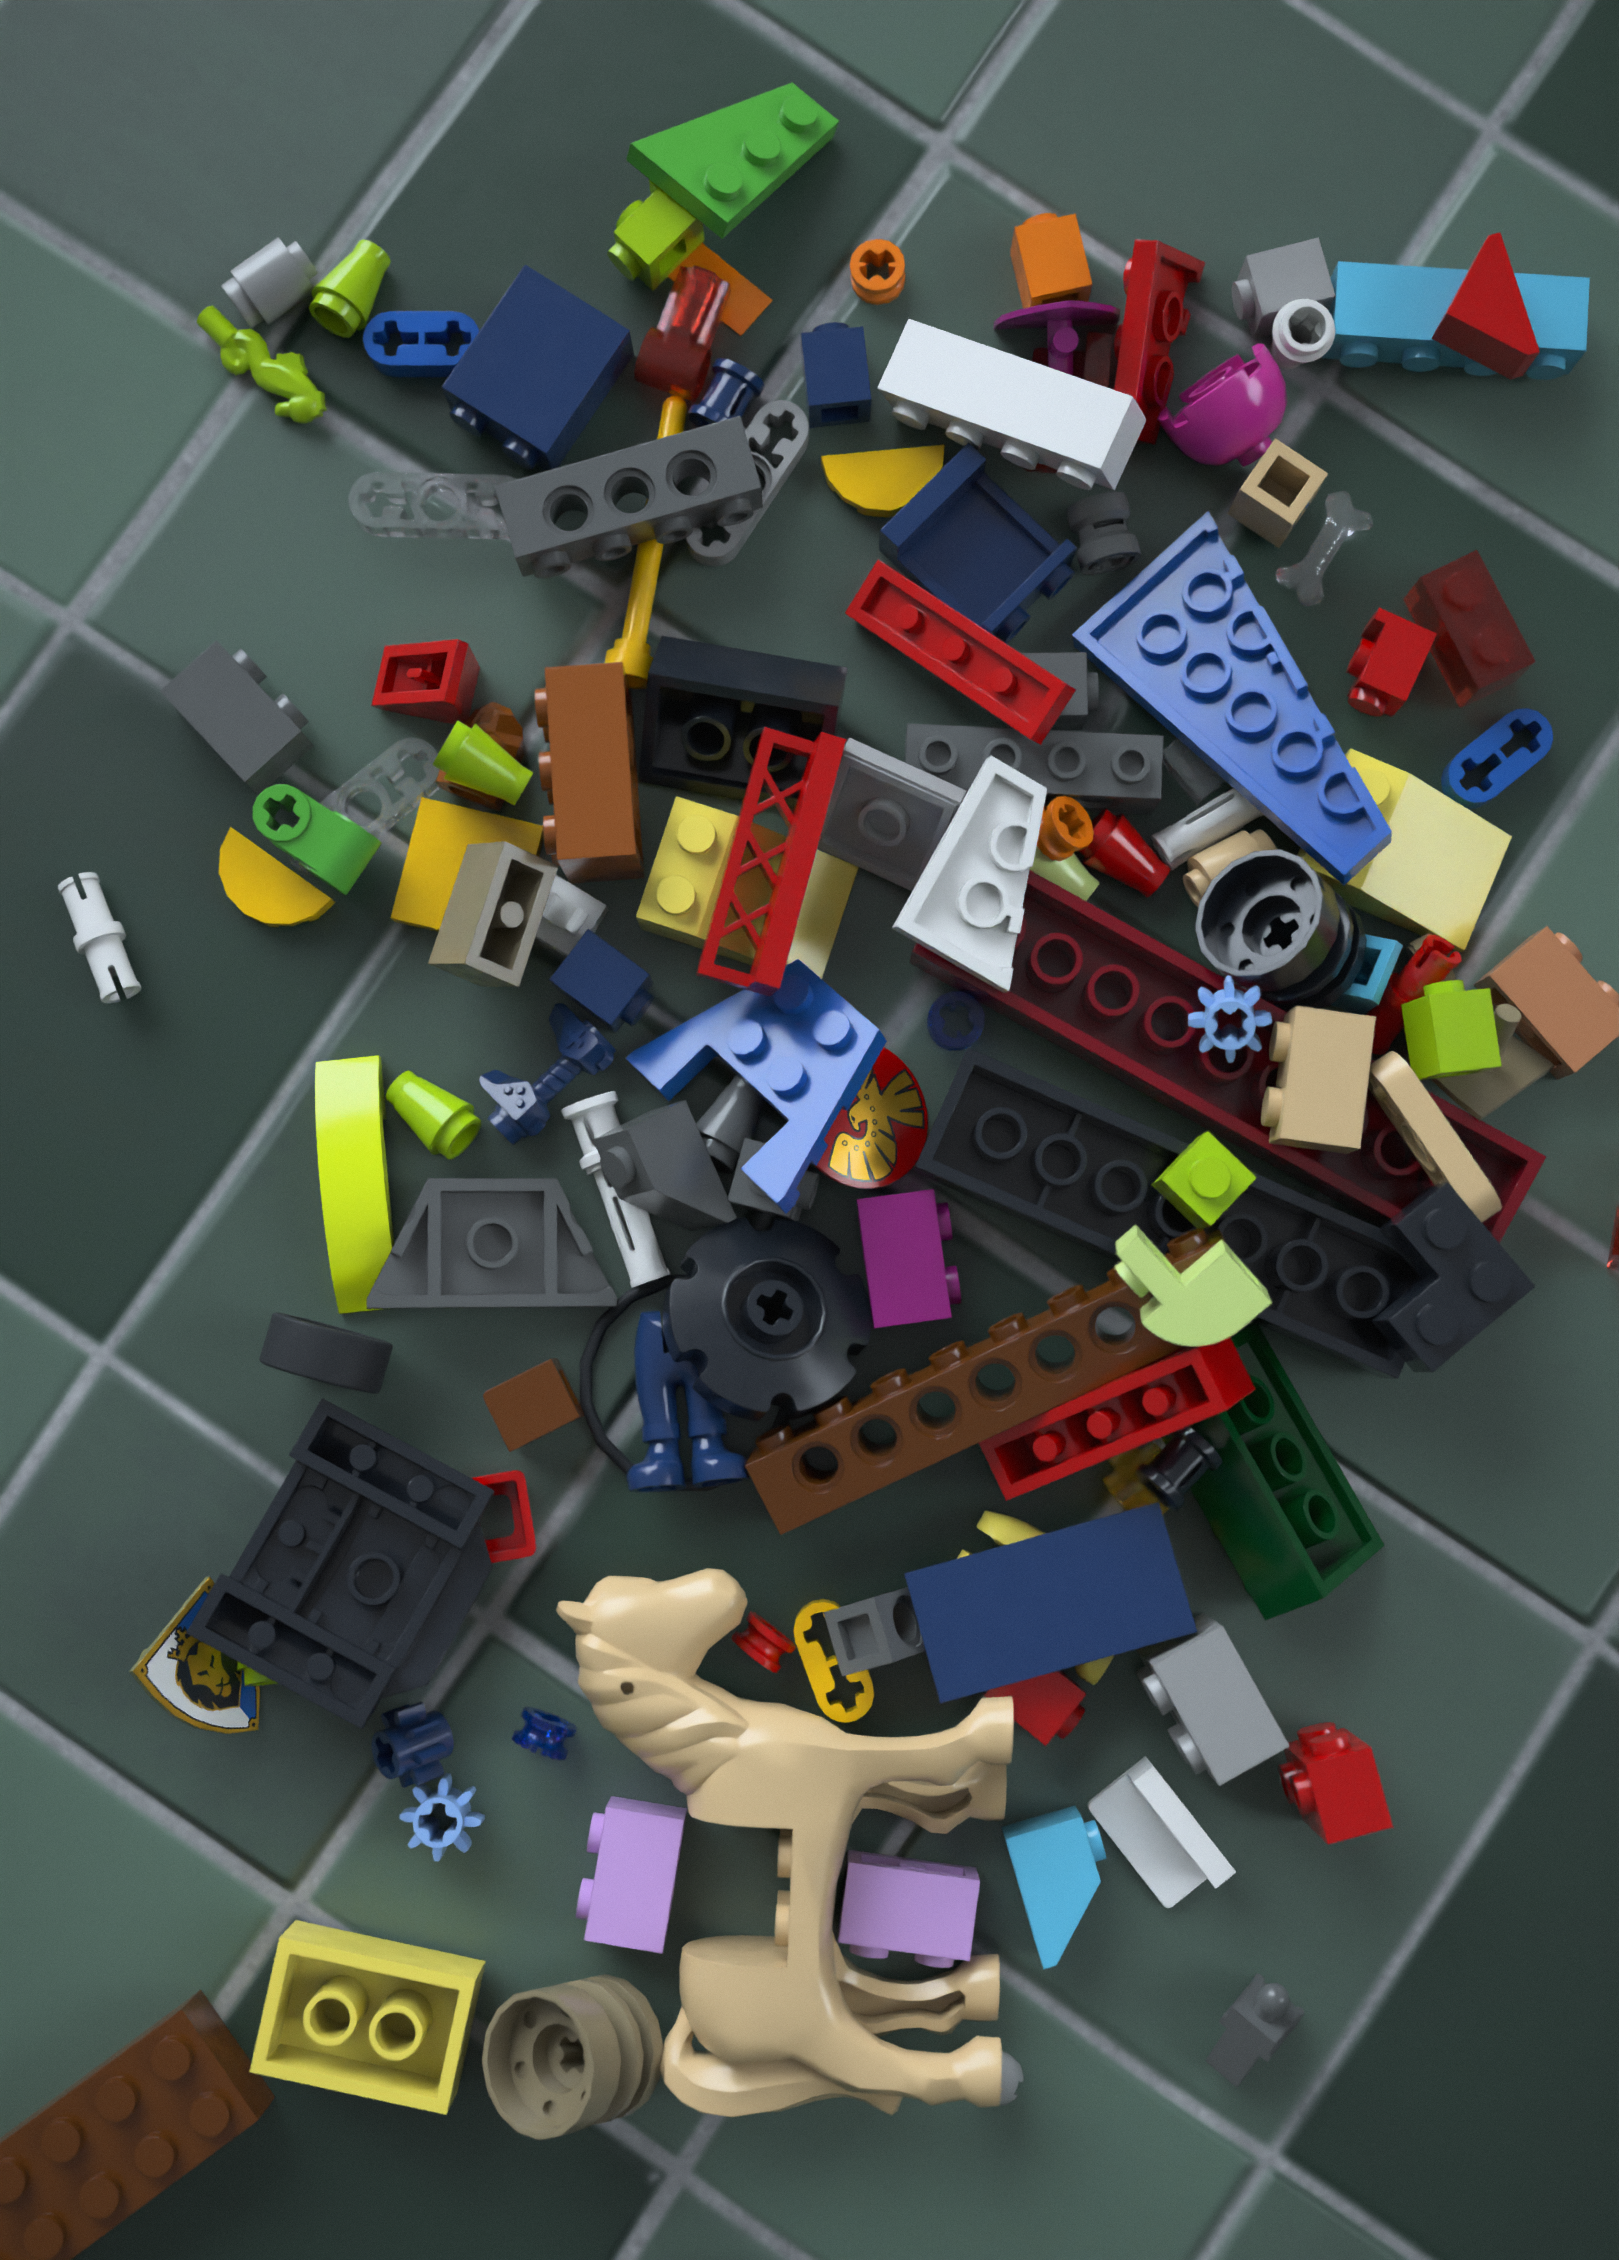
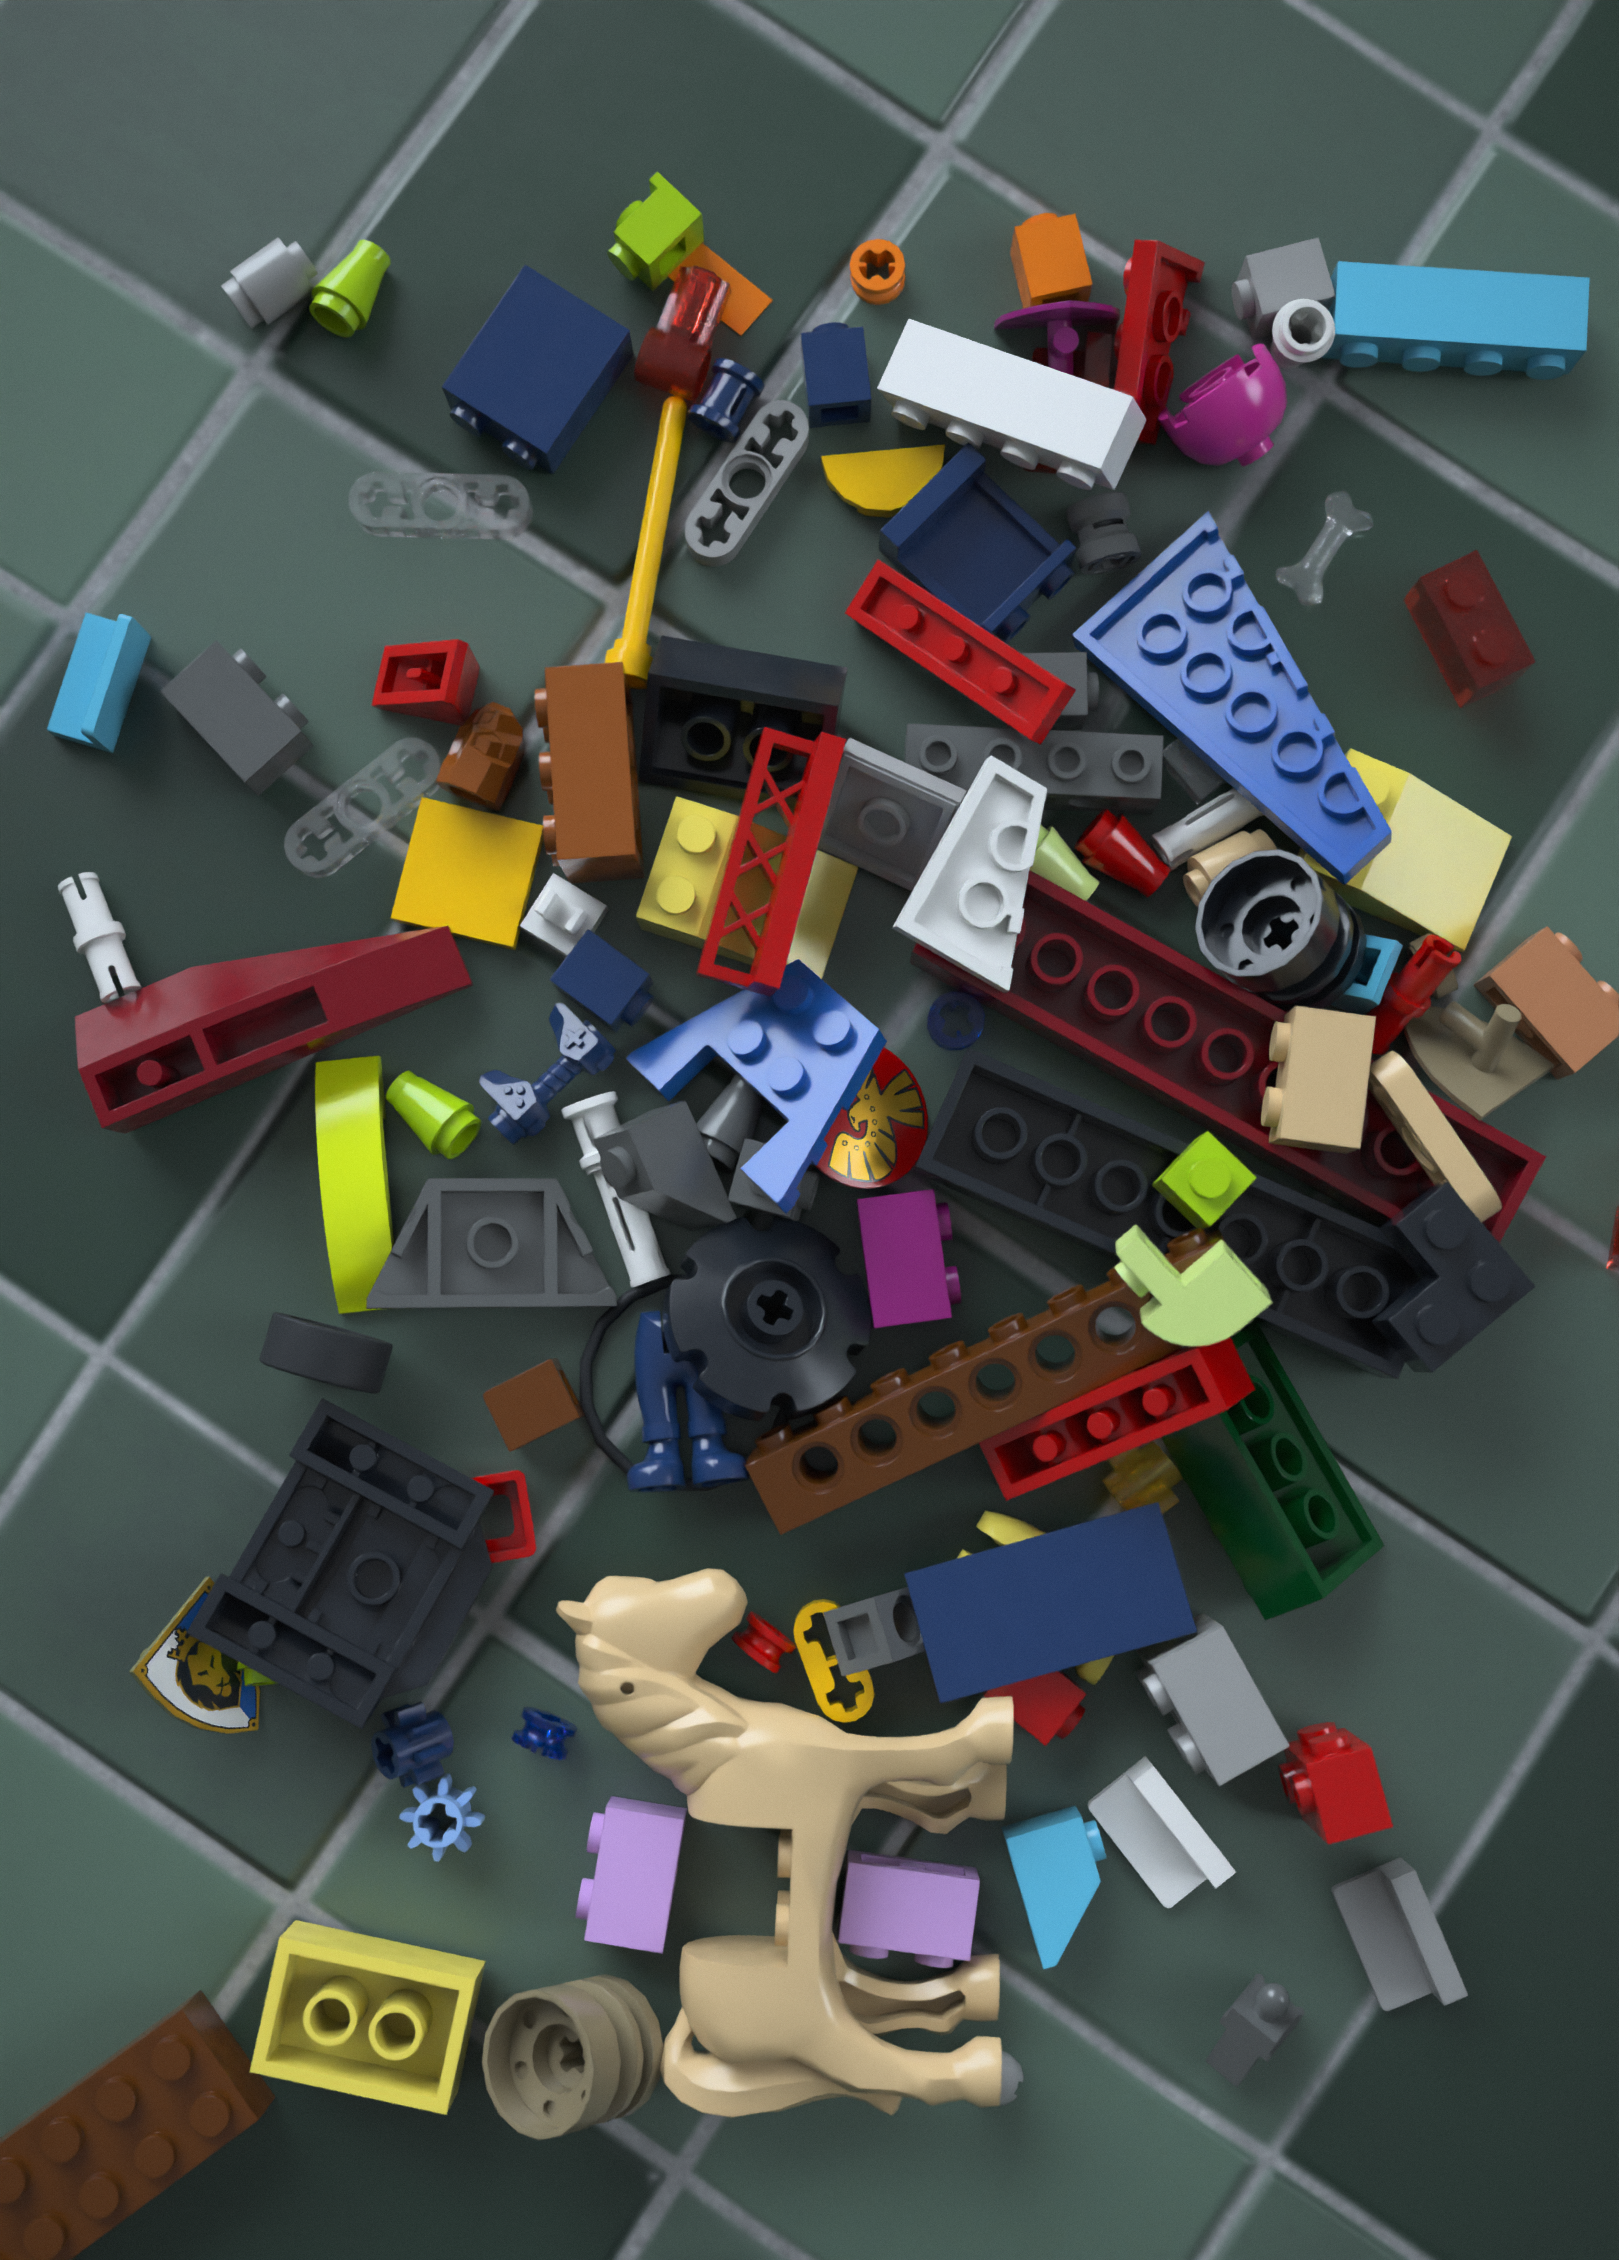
(99, 681): none -> medium azure panel
(251, 1017): none -> dark red wedge
(265, 886): yellow tile -> none
(283, 377): lime animal -> none
(320, 841): bright green piece -> none
(423, 338): blue beam -> none
(481, 764): lime cone -> none
(493, 914): dark tan brick -> none
(651, 469): dark grey brick -> none
(735, 156): bright green wing -> none
(1064, 828): orange bush -> none
(1178, 1467): black bush -> none
(1229, 1036): light blue gear -> none
(1277, 493): tan brick -> none
(1388, 664): red brick -> none
(1397, 1936): none -> light grey panel
(1451, 1031): lime brick -> none
(1488, 748): blue beam -> none
(1489, 315): red slope -> none

